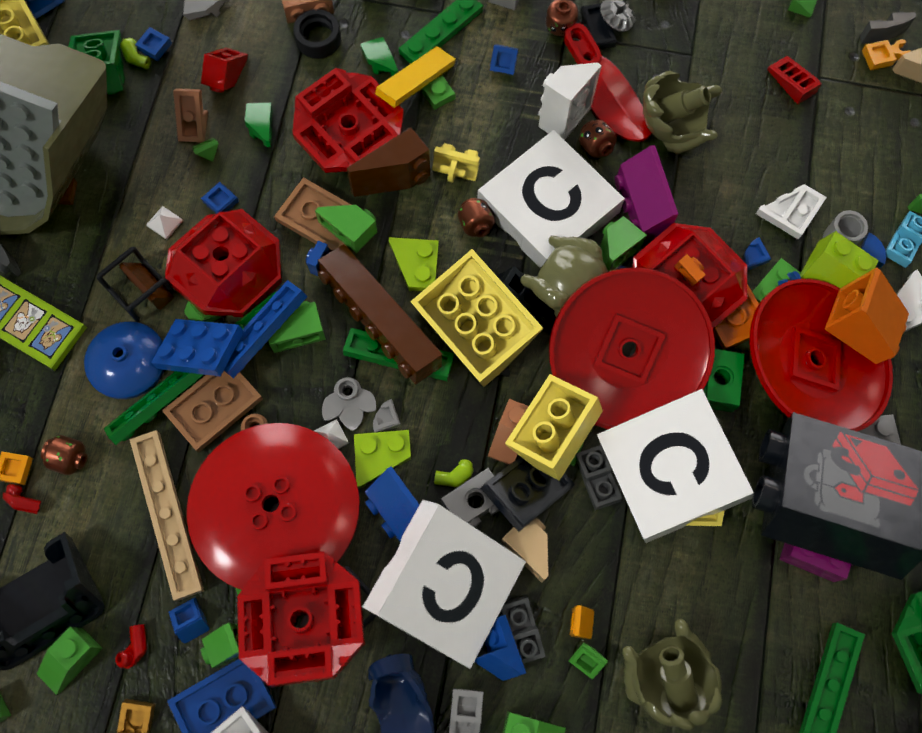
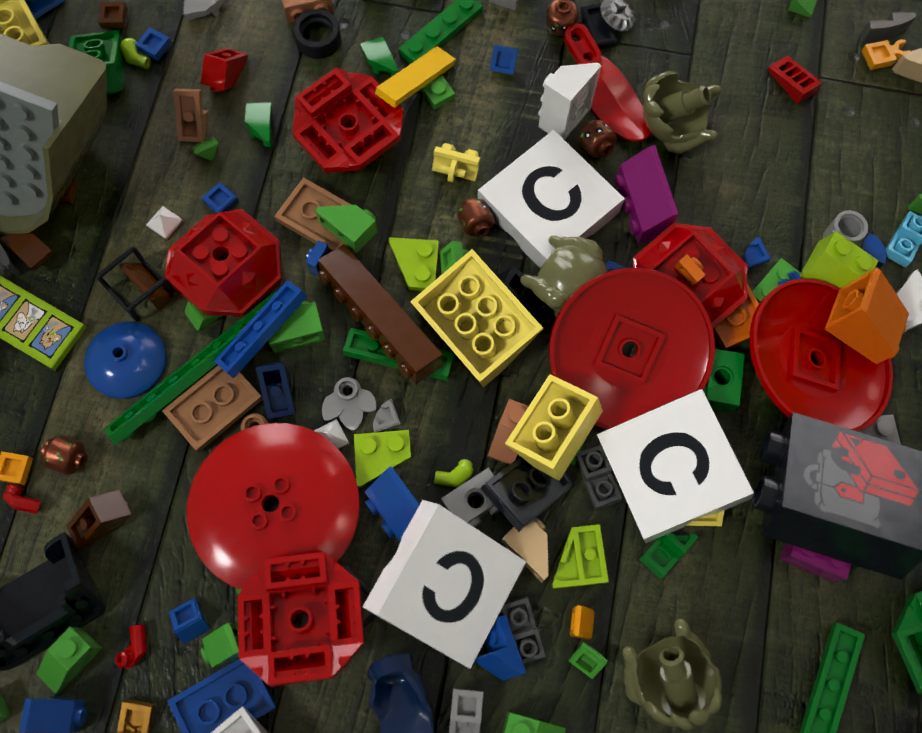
(28, 249): none -> reddish brown slope
(53, 715): none -> blue slope
(98, 518): none -> reddish brown slope
(113, 15): none -> reddish brown plate
(166, 516): tan plate -> none
(198, 347): blue plate -> none
(276, 389): none -> dark blue slope
(392, 166): reddish brown slope -> none
(451, 254): none -> bright green tile
(582, 559): none -> lime wing
(620, 242): bright green slope -> none
(666, 552): none -> green slope
(793, 210): white wing -> none

